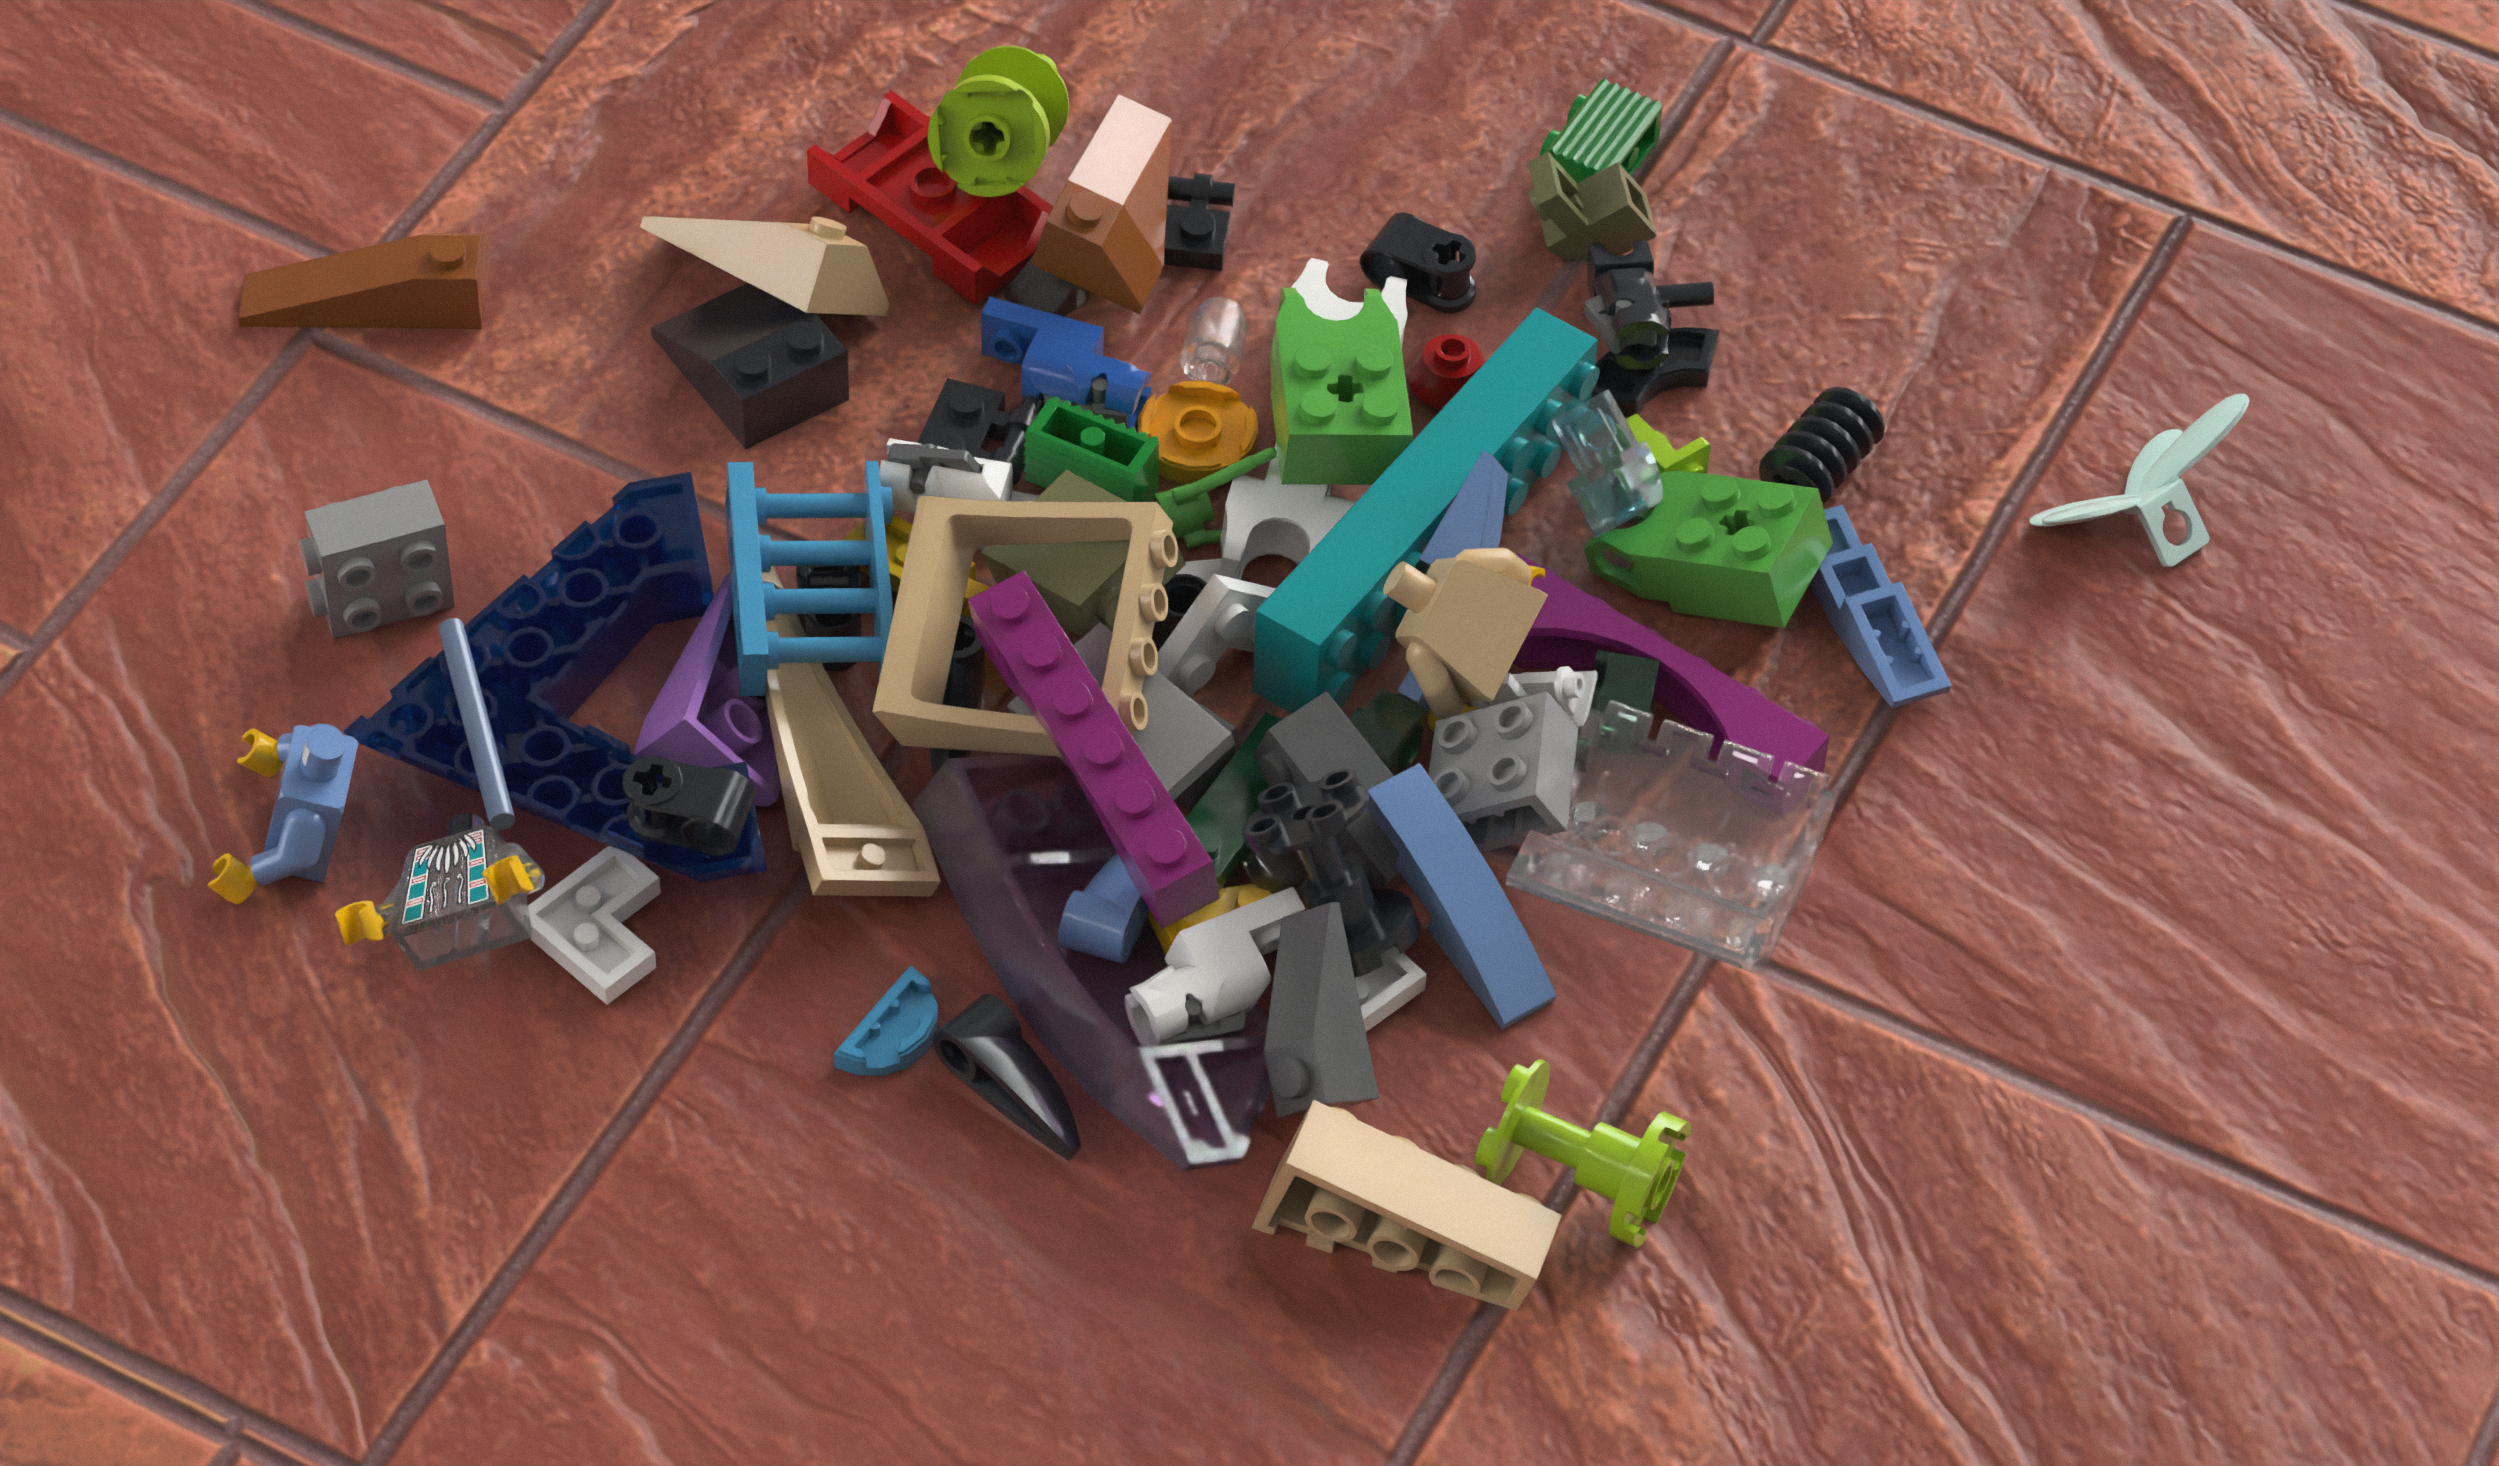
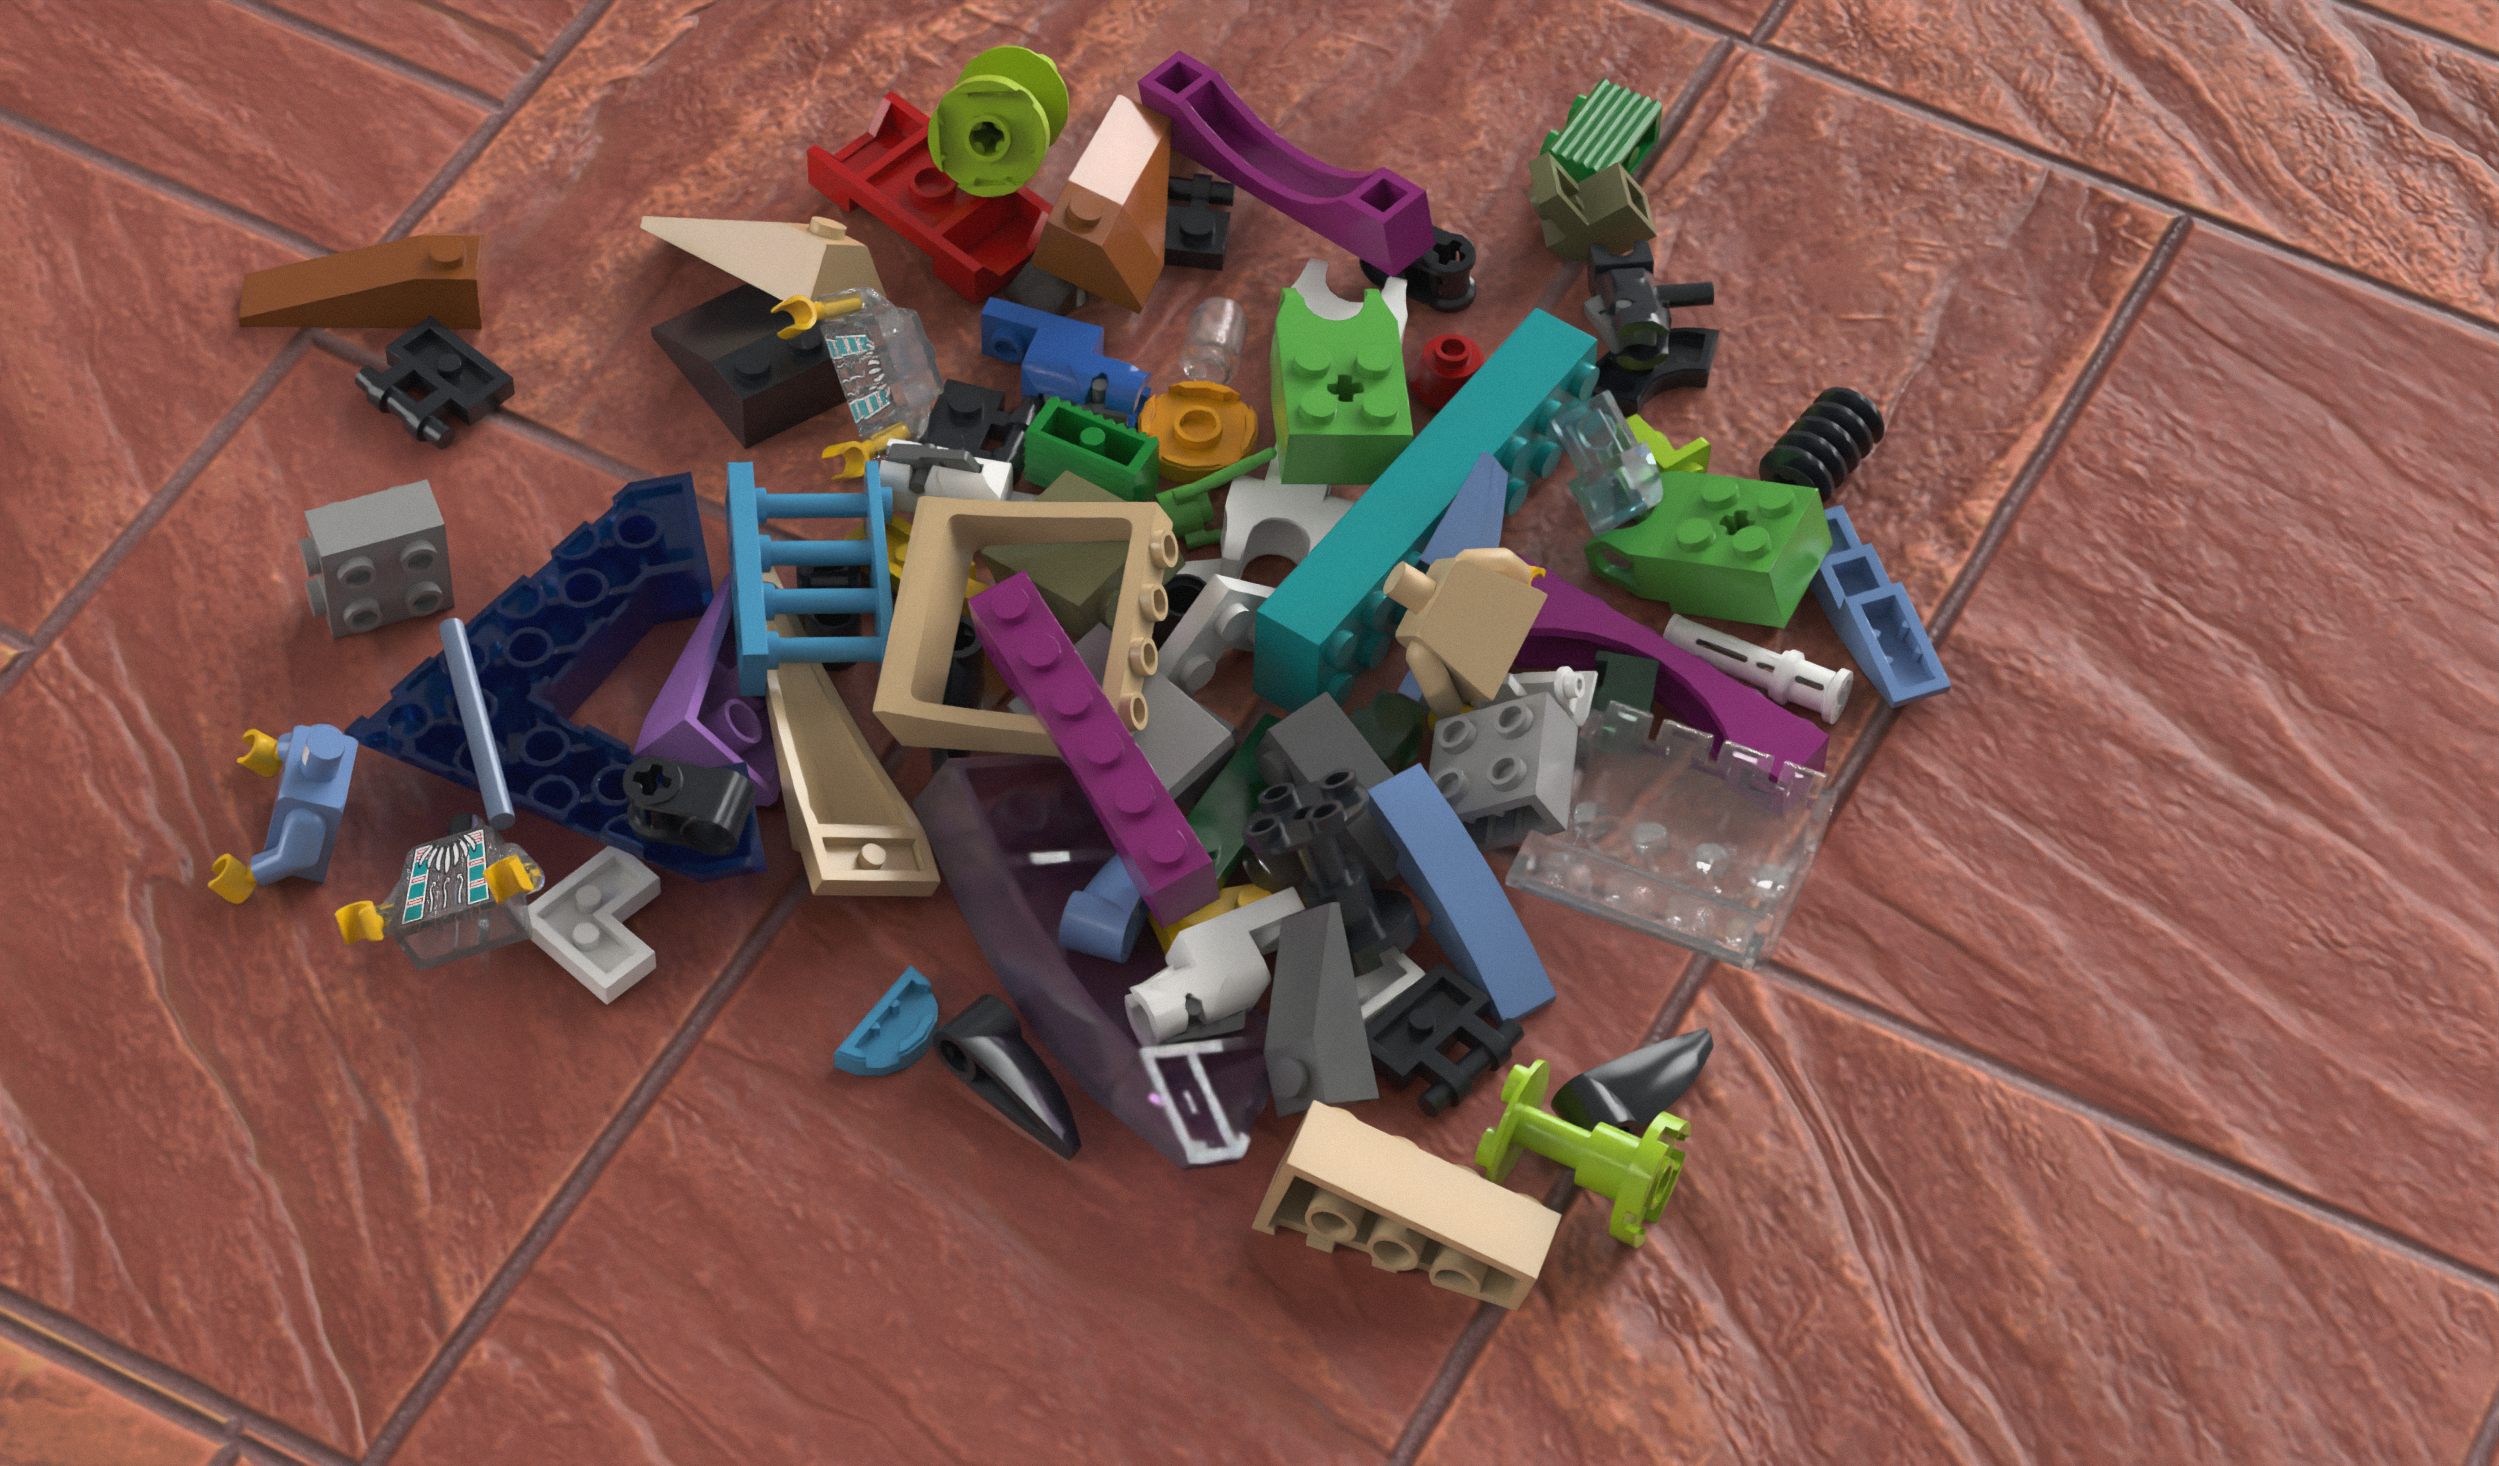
(444, 368): none -> black plate
(881, 365): none -> clear torso
(1361, 211): none -> magenta arch
(1425, 1024): none -> black plate
(1634, 1086): none -> black piece
(1788, 674): none -> white pin
(2156, 482): light aqua piece -> none

